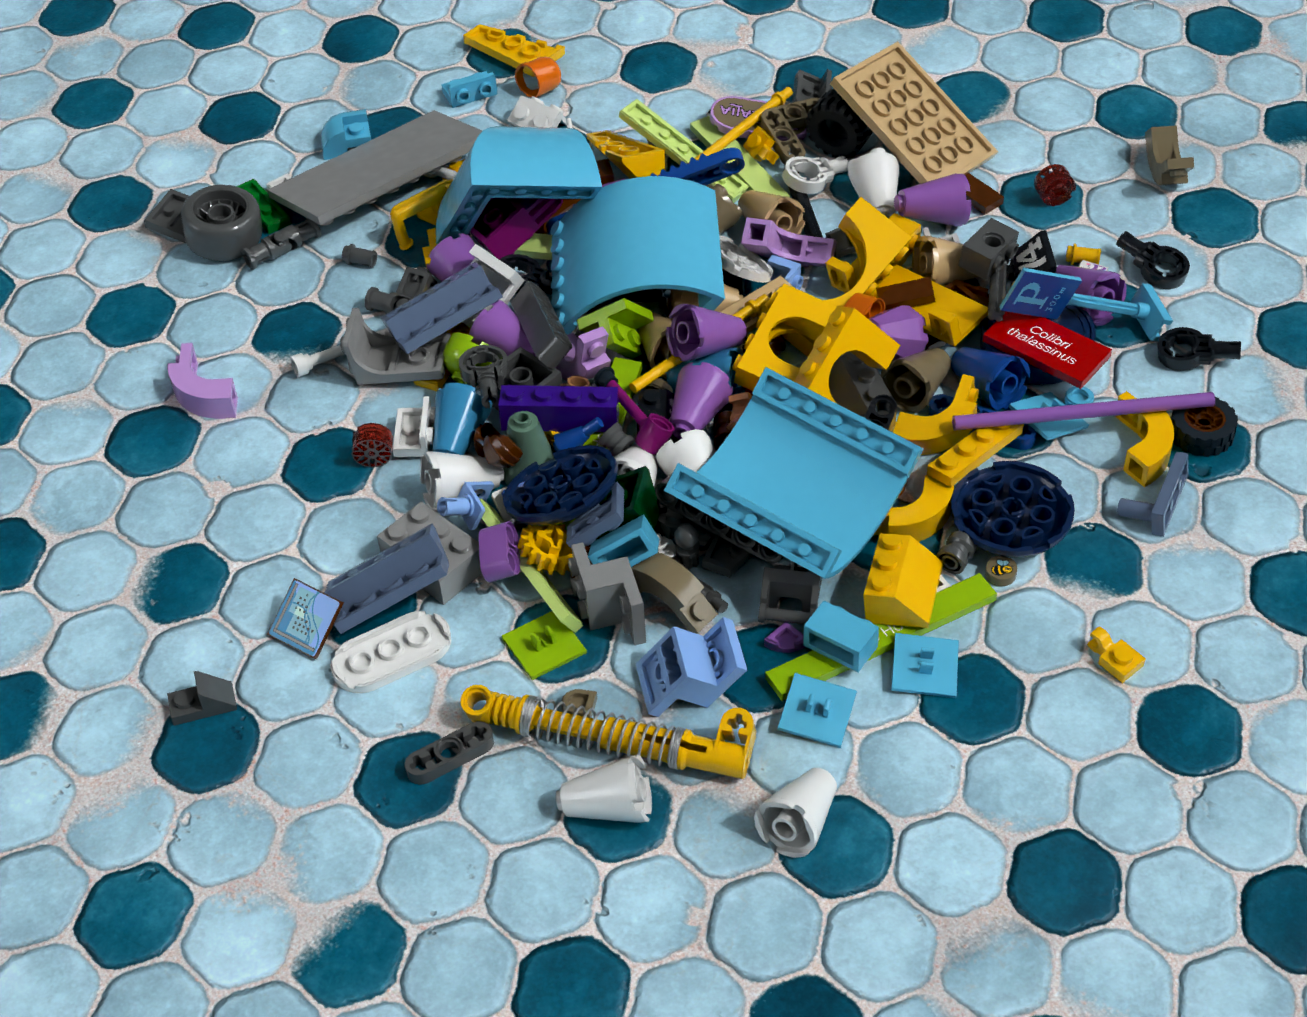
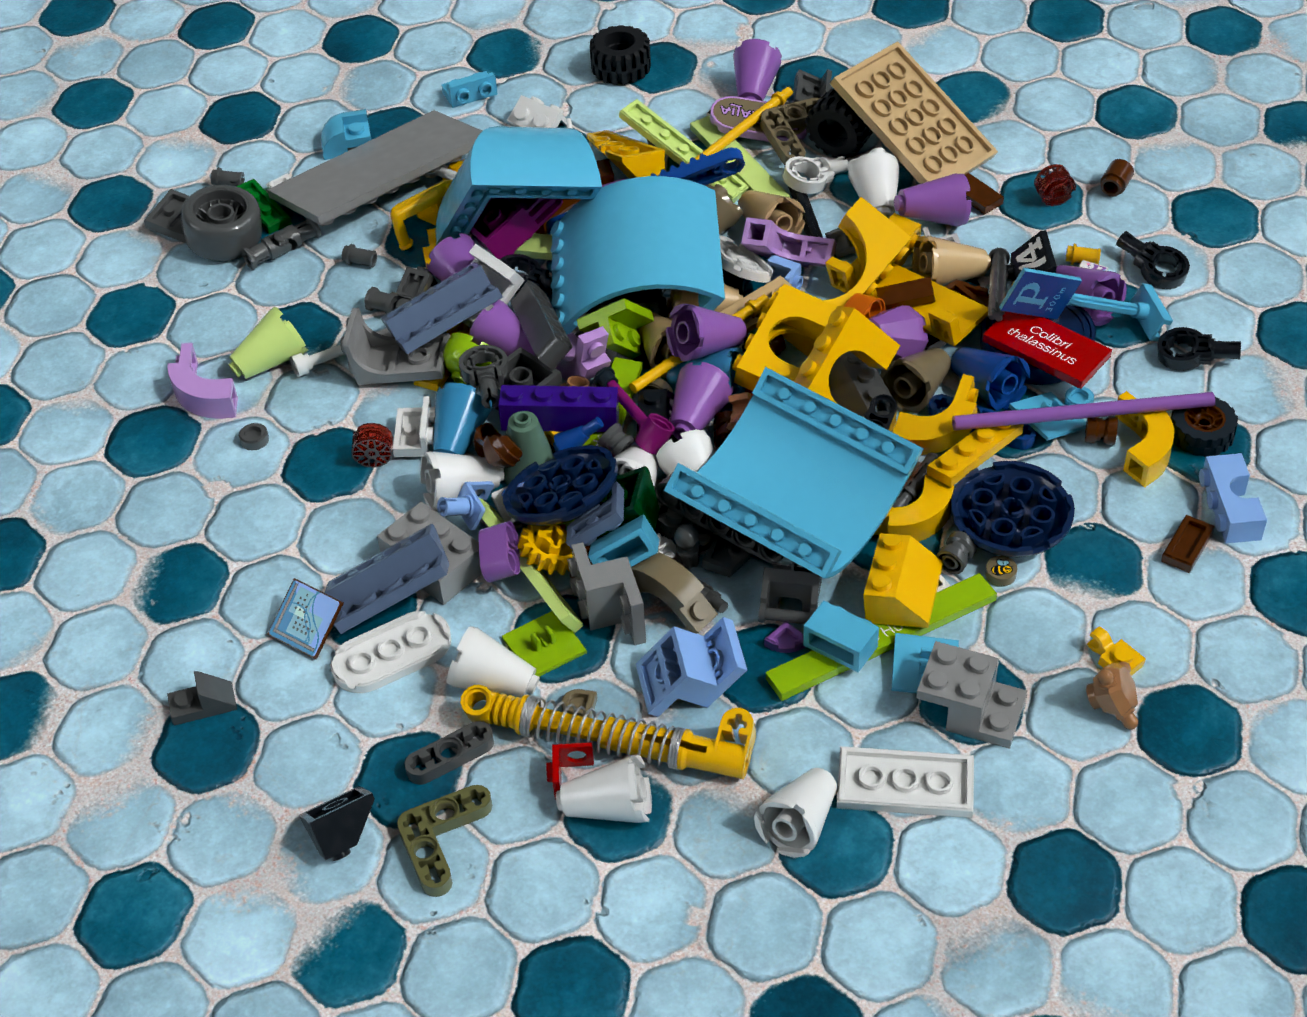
(221, 177): none -> dark grey pin
(253, 436): none -> dark grey tile
(266, 346): none -> yellowish green cone
(338, 822): none -> black slope
(431, 826): none -> olive beam
(490, 664): none -> white cone
(510, 49): yellow wing -> none
(546, 72): orange helmet -> none
(561, 759): none -> red bracket
(620, 54): none -> black tyre
(755, 68): none -> medium lavender cone
(760, 145): yellow plate -> none
(817, 710): medium azure piece -> none
(906, 782): none -> white tile
(915, 483): none -> dark grey pin
(974, 699): none -> light grey bracket
(989, 249): dark grey brick -> none
(1101, 429): none -> reddish brown wheel
(1115, 693): none -> medium nougat rock
(1116, 177): none -> reddish brown brick
(1163, 509): sand blue piece -> none
(1164, 156): dark tan arch -> none
(1187, 543): none -> reddish brown tile
(1235, 516): none -> light blue arch

